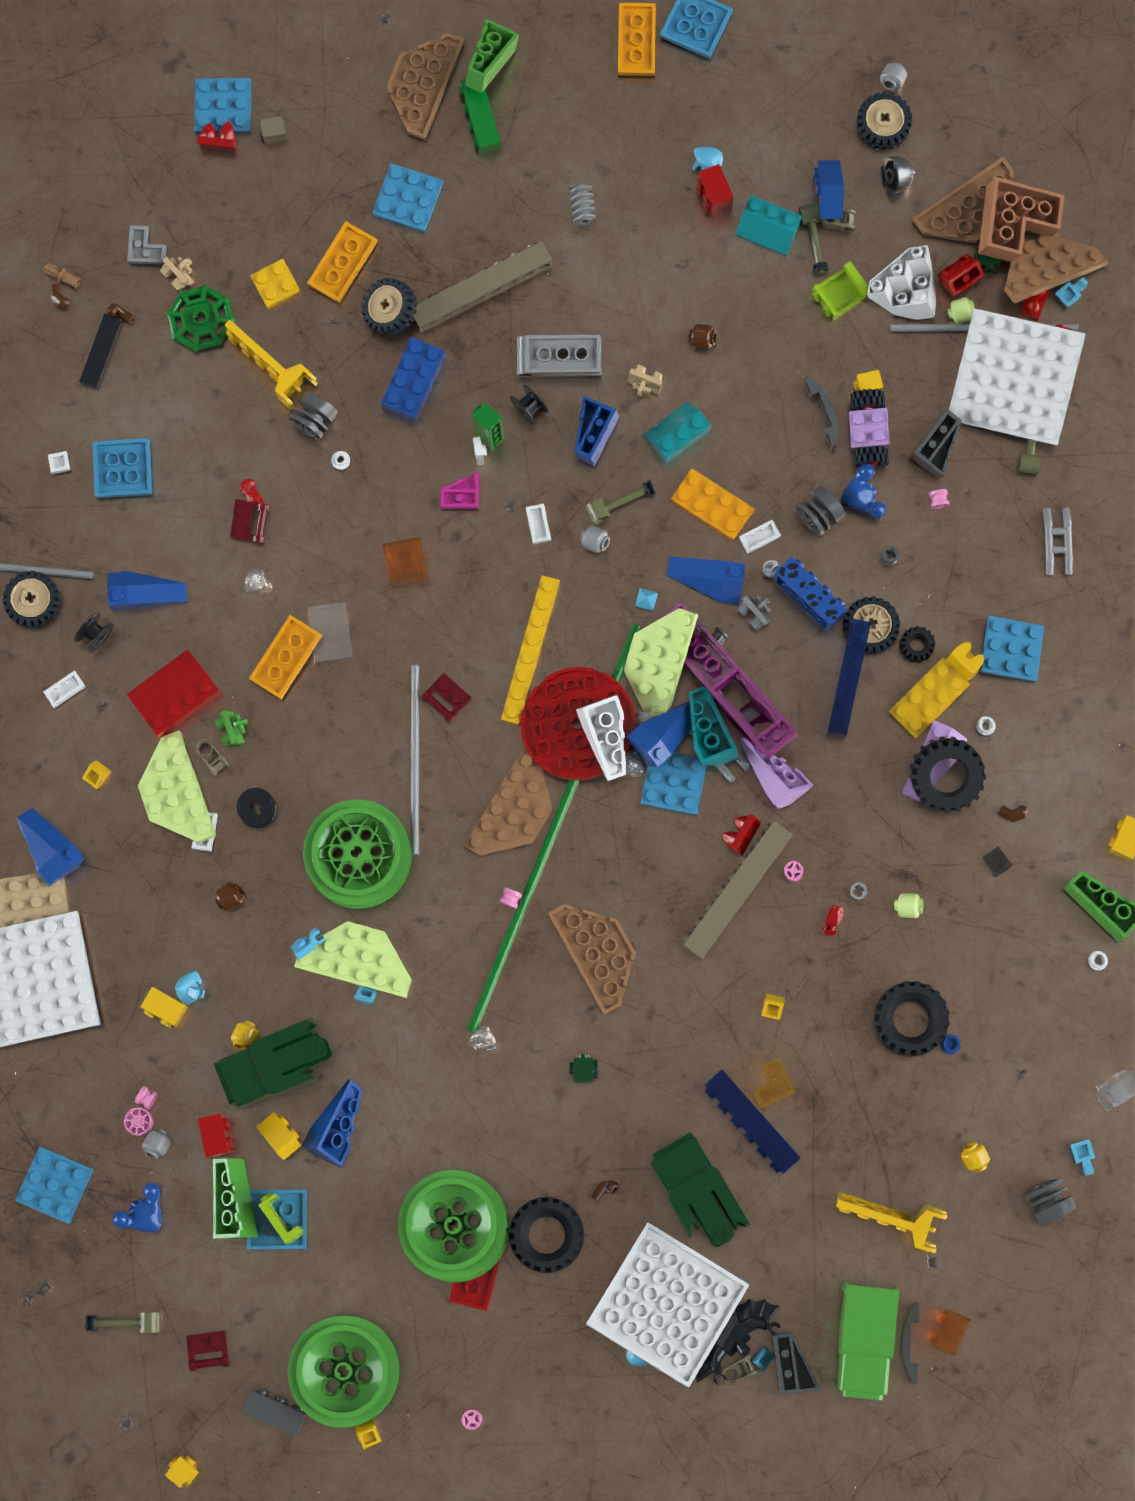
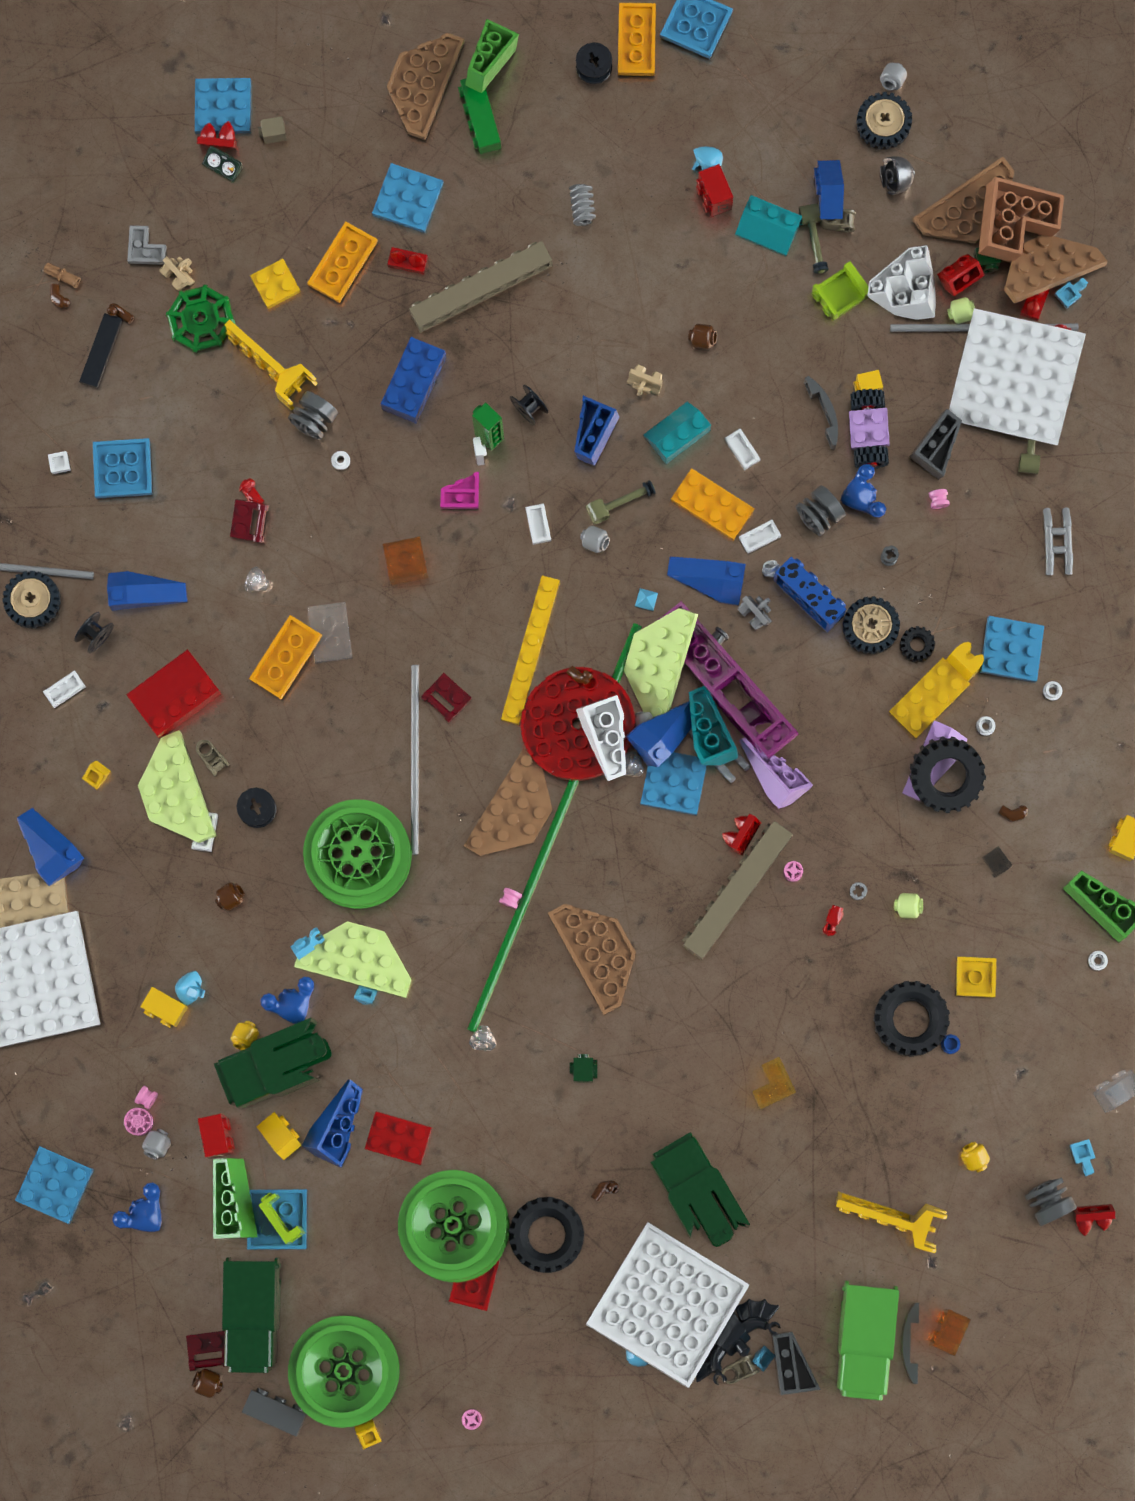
(147, 1322): olive piece -> none
(182, 1471): yellow brick -> none
(207, 1383): none -> reddish brown head
(222, 164): none -> slope
(234, 727): bright green hips -> none
(251, 1314): none -> dark green piece
(291, 1004): none -> blue head
(389, 306): wheel -> none
(398, 1138): none -> red plate
(407, 260): none -> red tile
(540, 355): light grey hinge -> none
(578, 676): none -> reddish brown arm
(600, 56): none -> black piece
(742, 449): none -> white tile
(752, 1122): clear blue brick -> none
(773, 1006): yellow slope -> none
(849, 676): clear blue brick -> none
(976, 977): none -> yellow plate
(1054, 685): none -> white plate
(1087, 1214): none -> red tile

